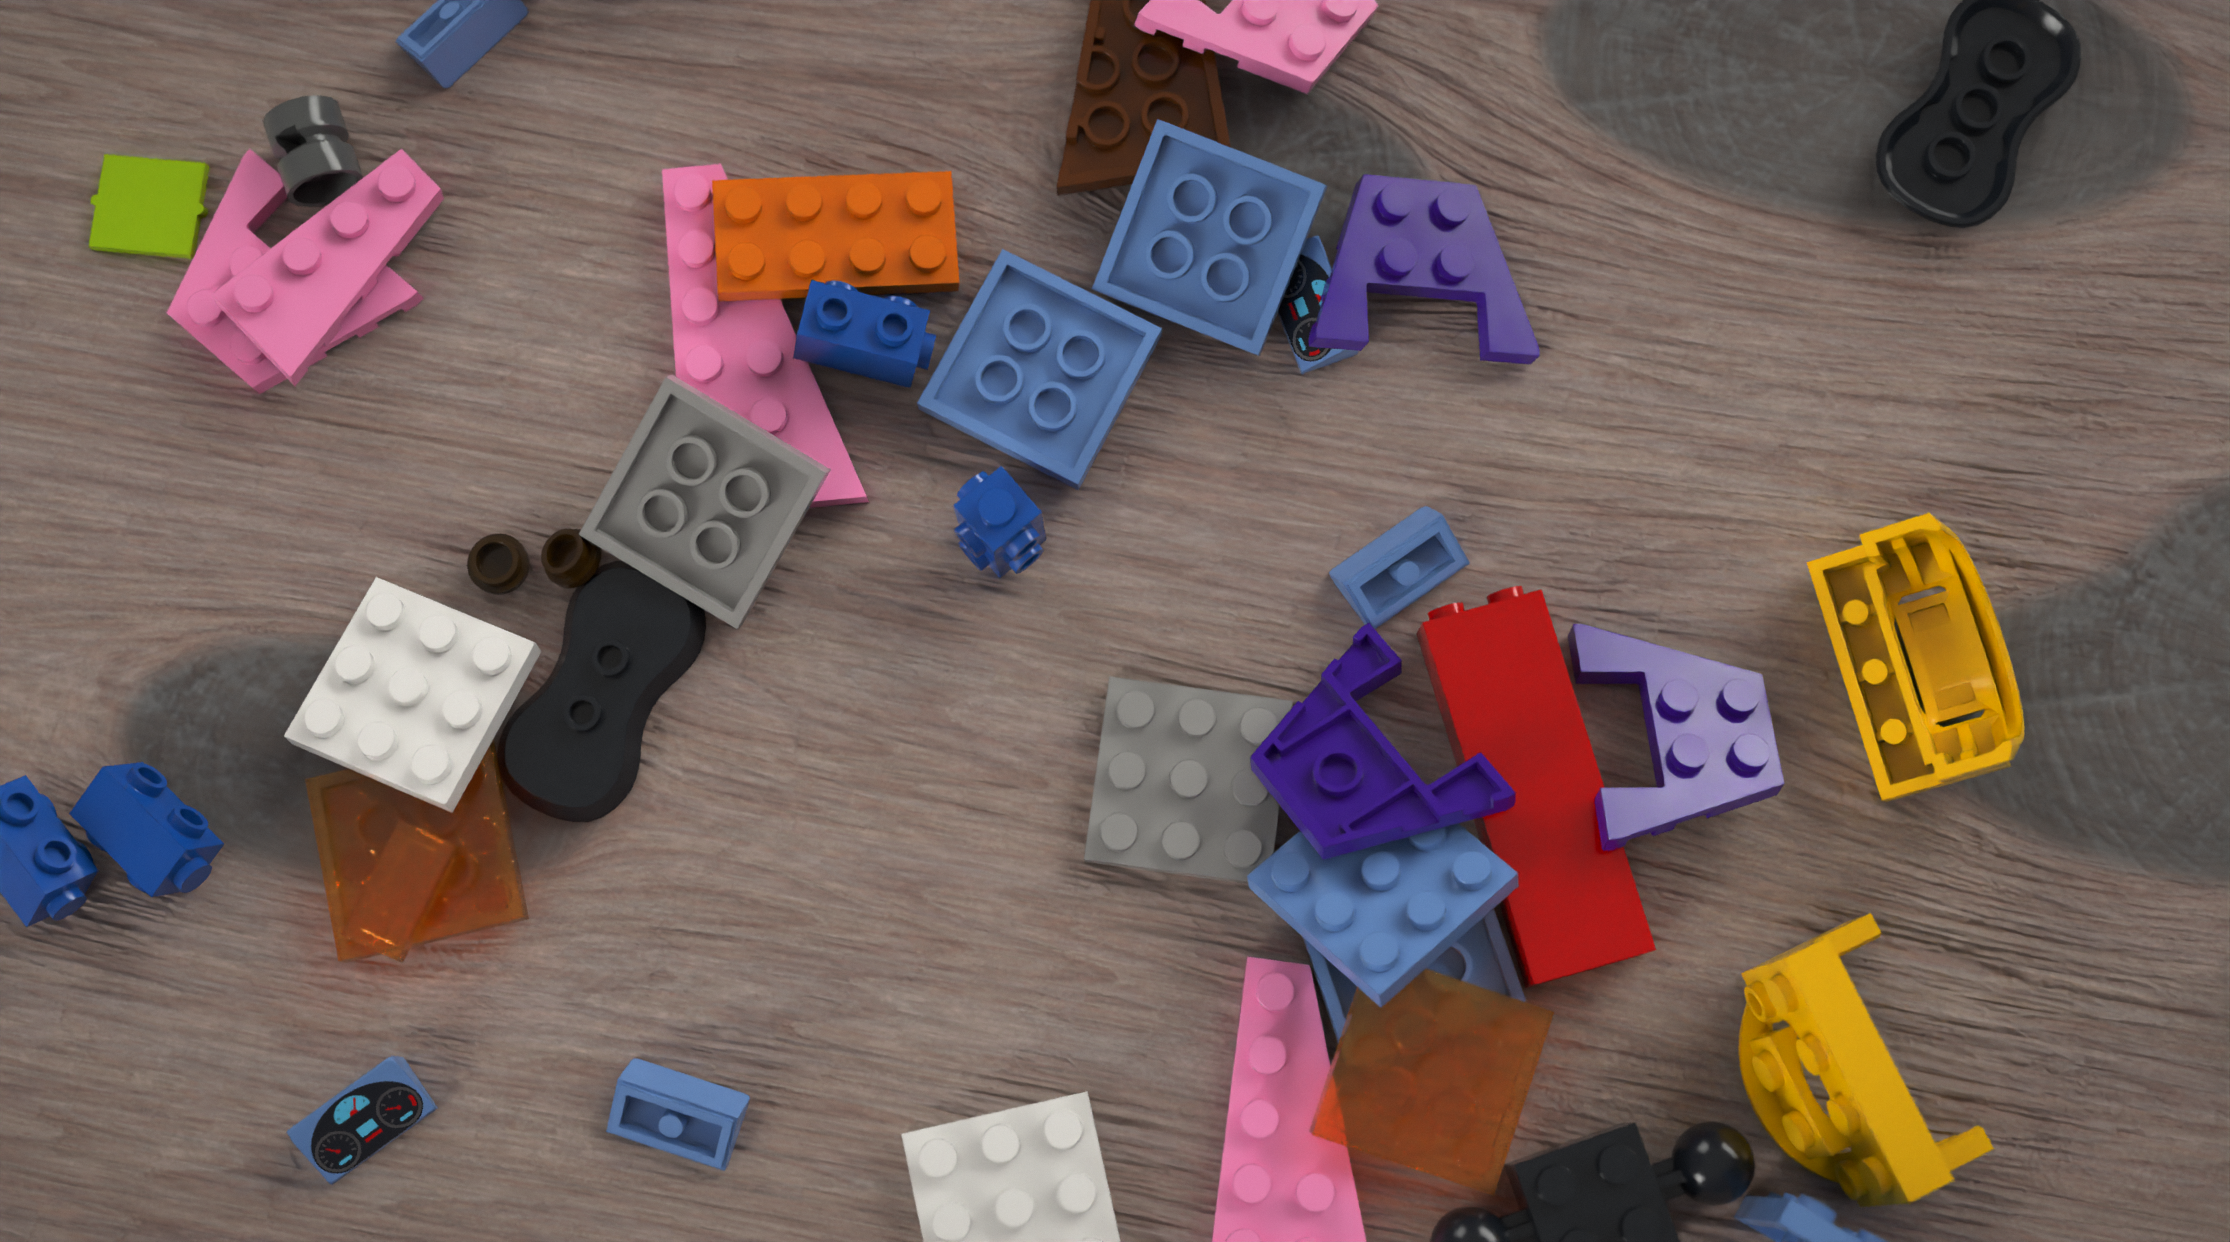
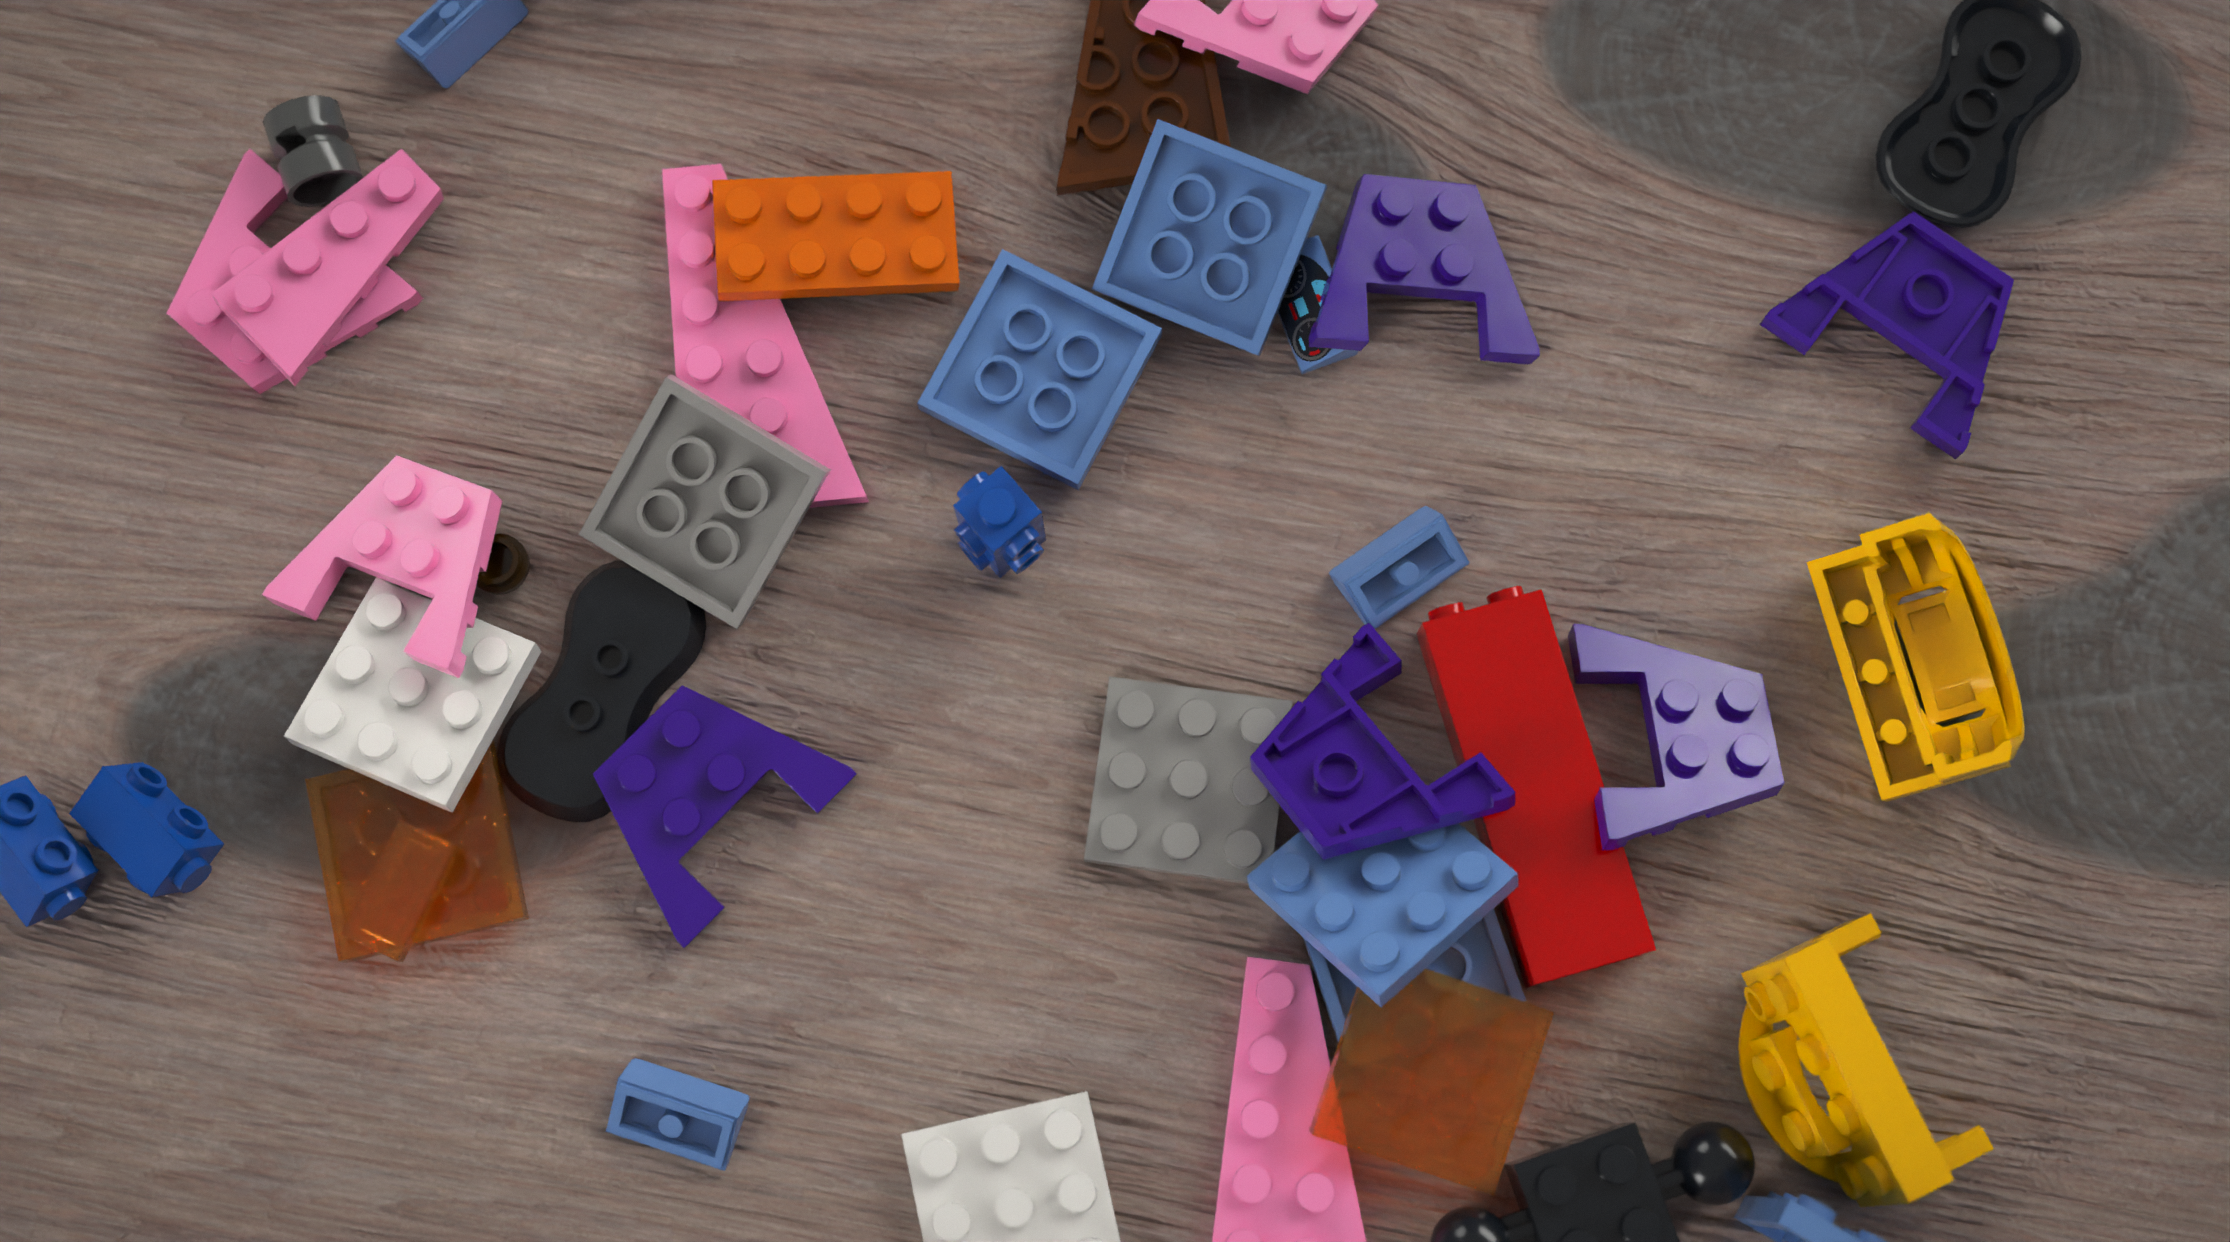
(149, 206): lime piece -> none
(362, 1119): slope -> none
(415, 533): none -> bright pink wing
(570, 558): dark brown plate -> none
(685, 776): none -> dark purple wing
(863, 333): blue brick -> none
(1925, 299): none -> dark purple wing

